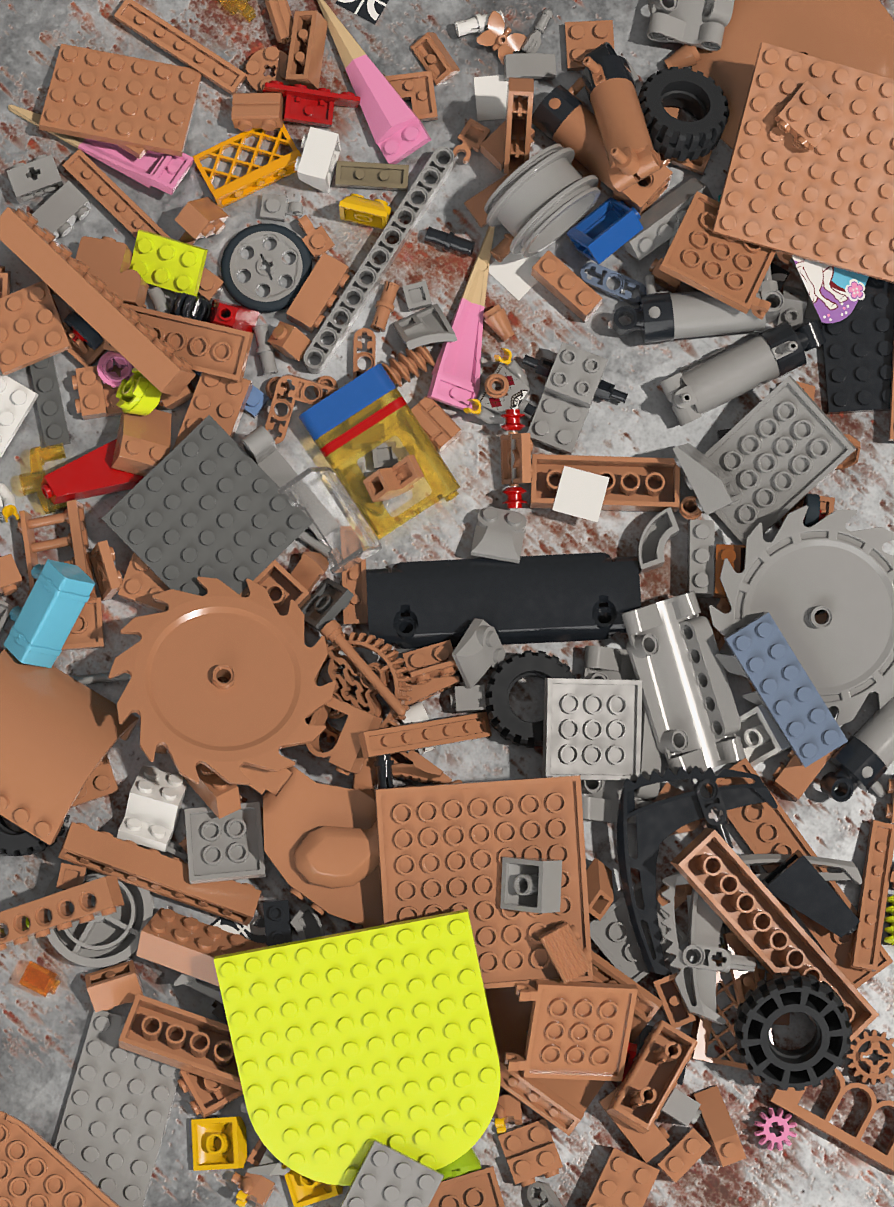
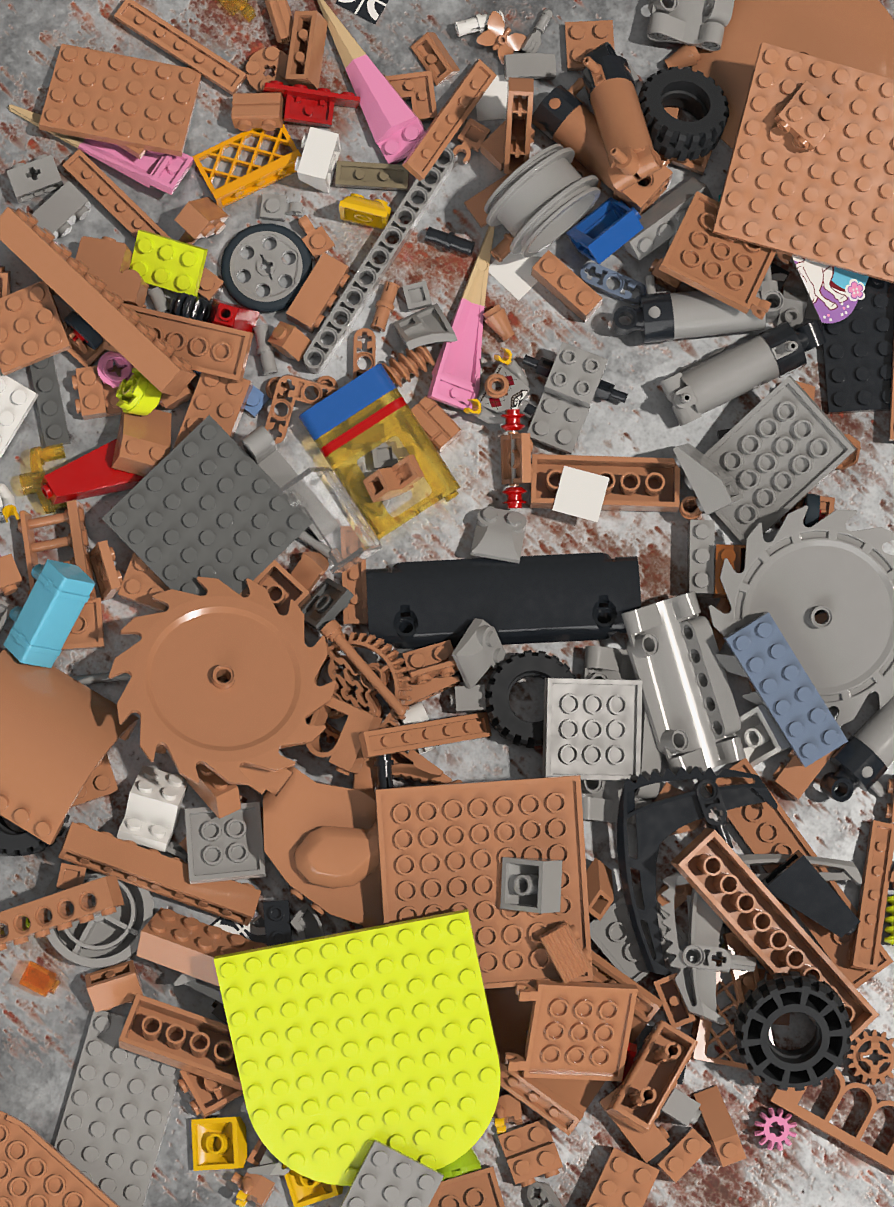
(449, 120): none -> nougat plate
(653, 540): light grey brick -> none

